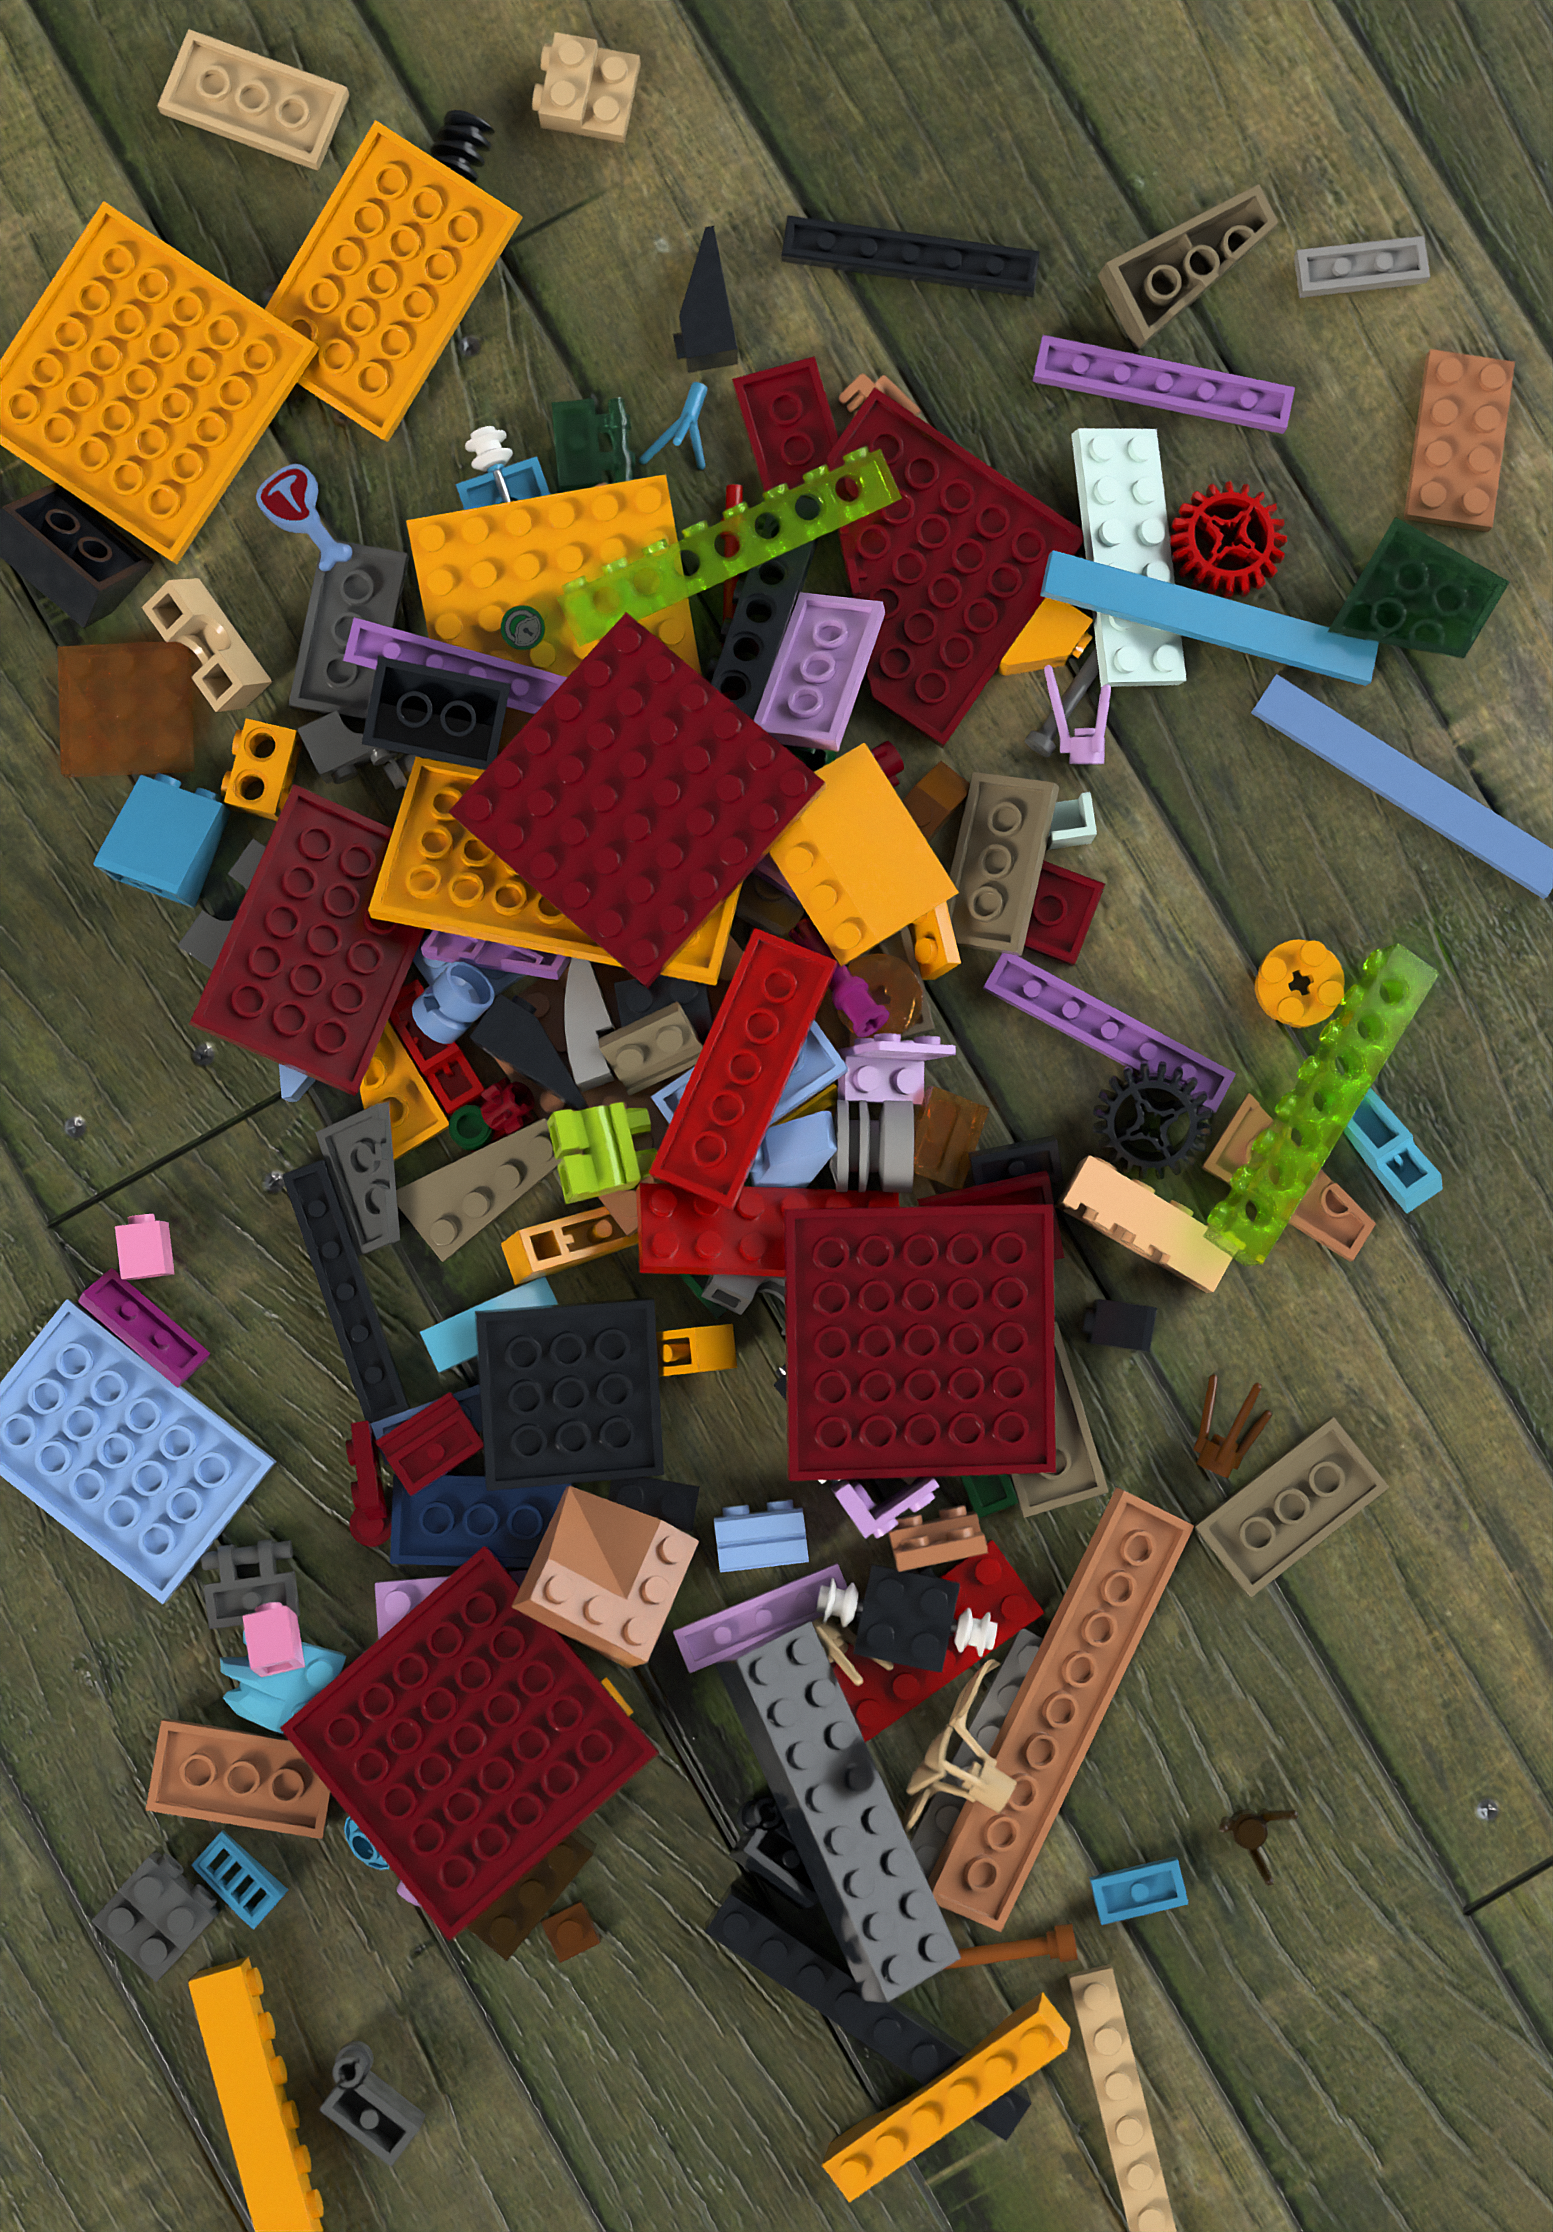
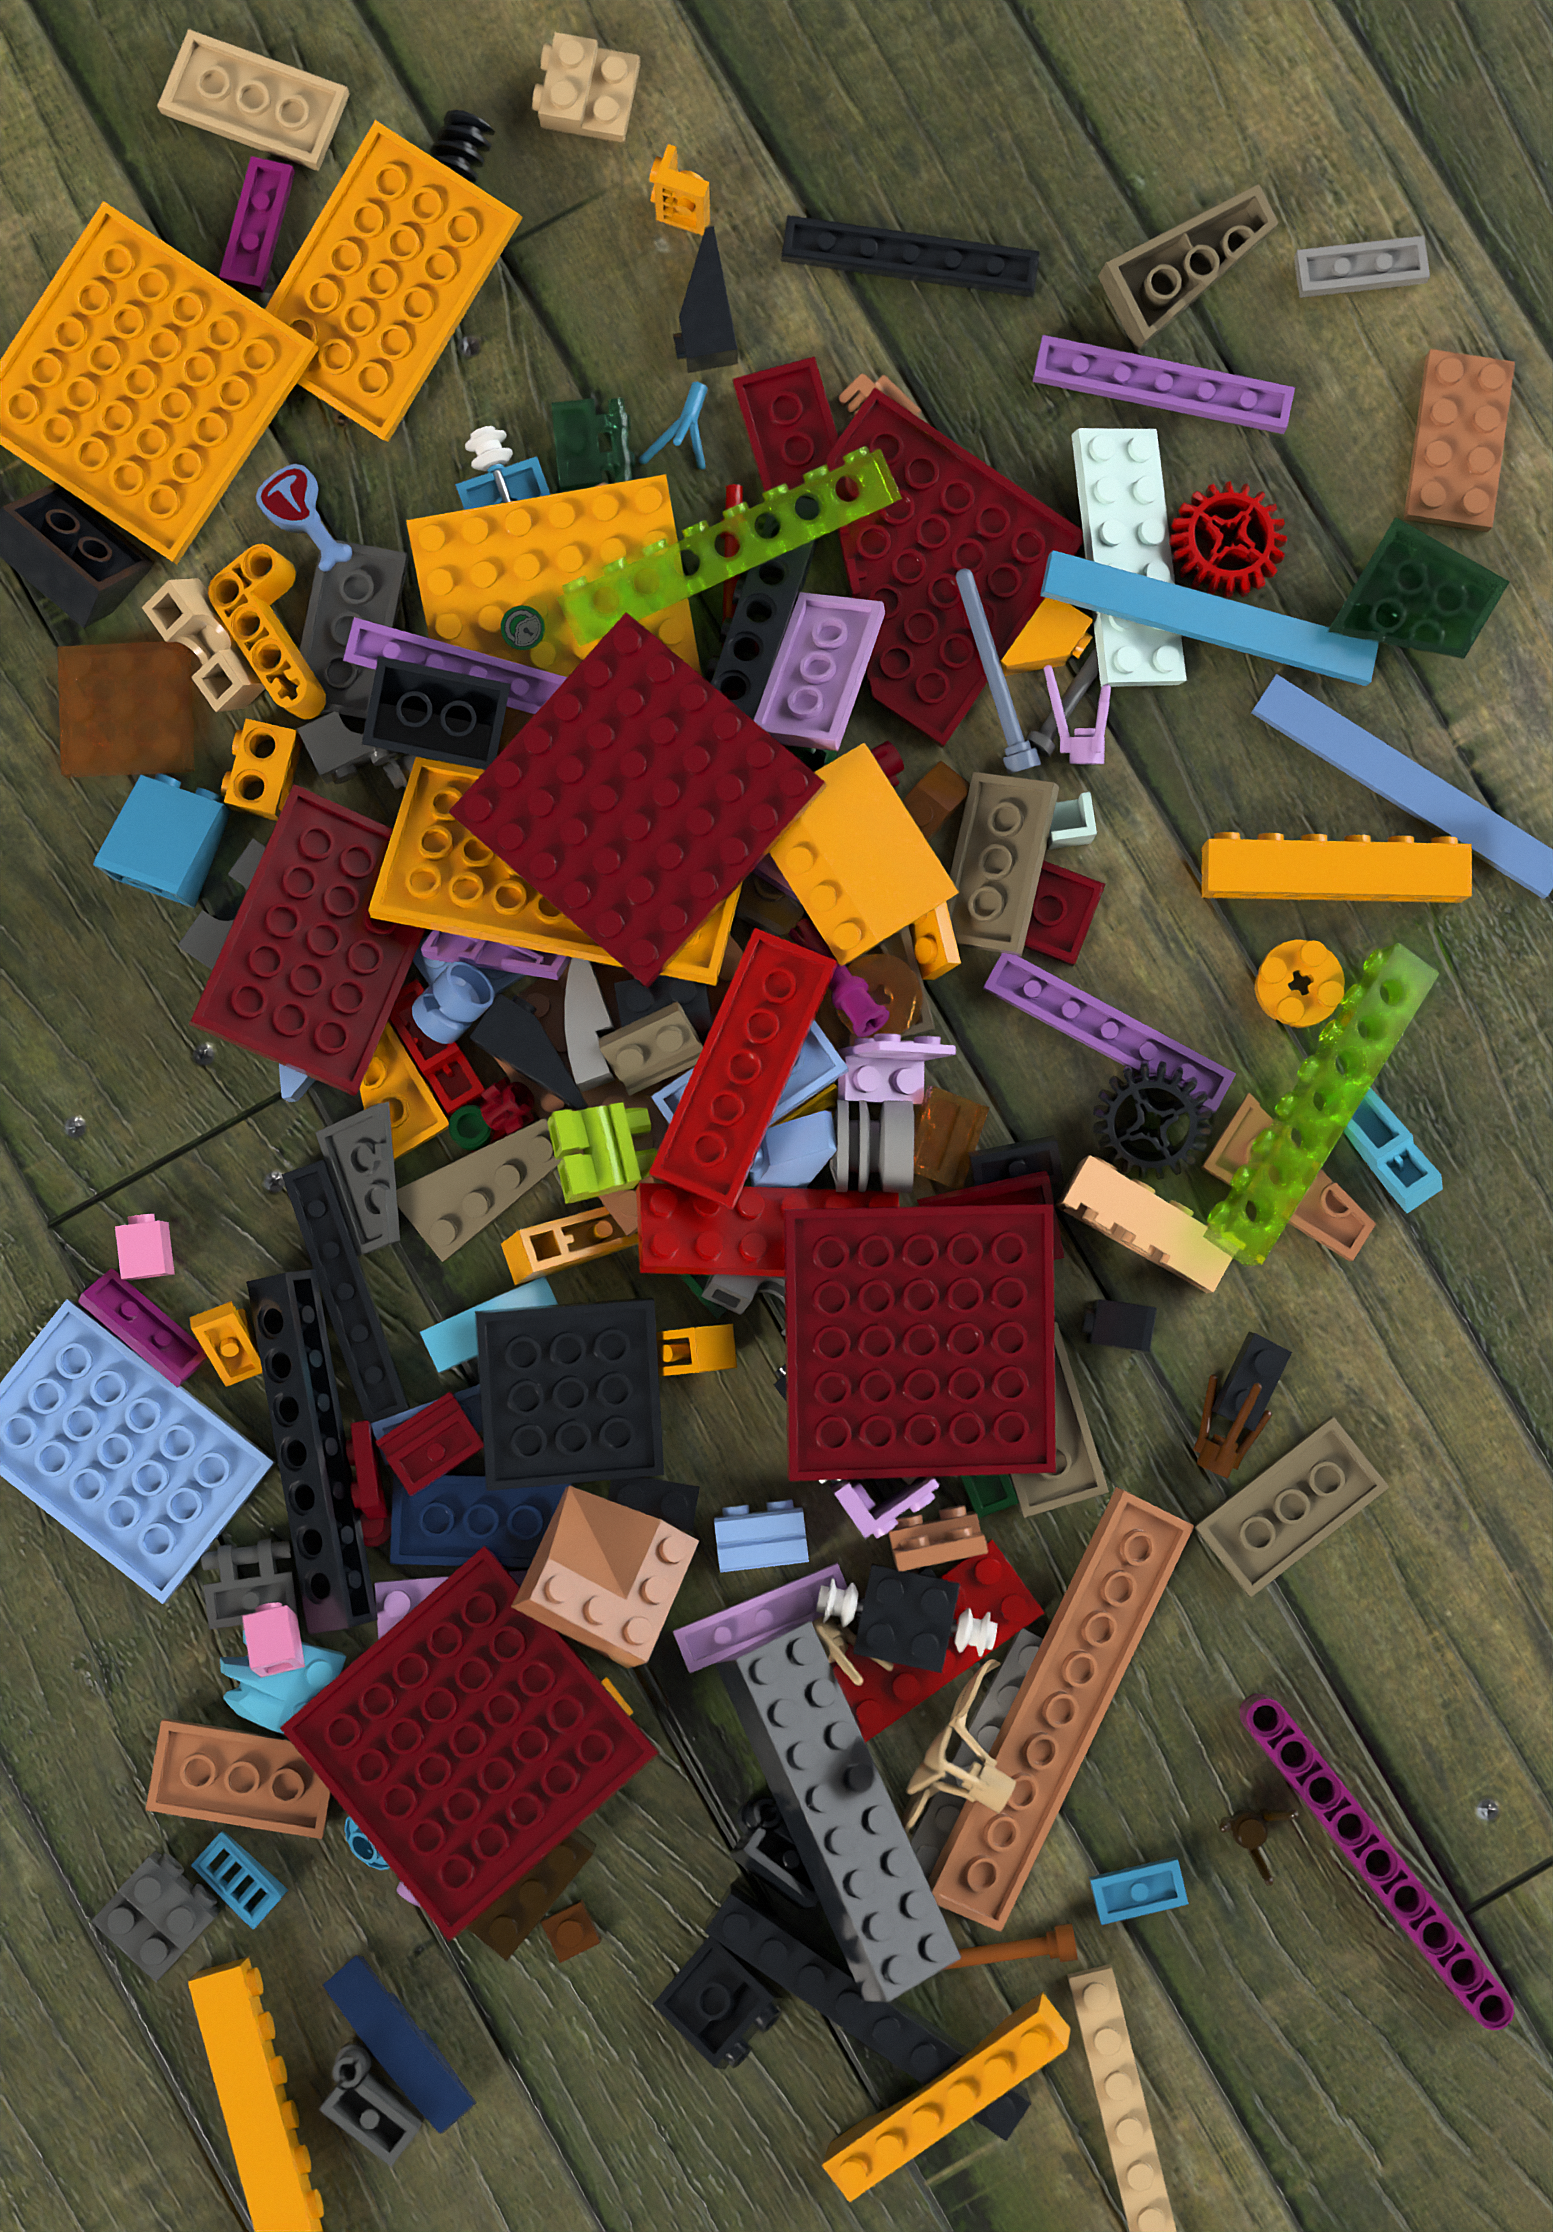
(228, 1342): none -> light orange slope
(257, 224): none -> magenta plate
(271, 639): none -> light orange beam
(312, 1451): none -> black brick
(399, 2044): none -> dark blue slope
(681, 196): none -> light orange bracket
(719, 2004): none -> black plate
(1019, 752): none -> sand blue piece
(1256, 1362): none -> black plate
(1336, 869): none -> light orange brick
(1390, 1876): none -> magenta beam

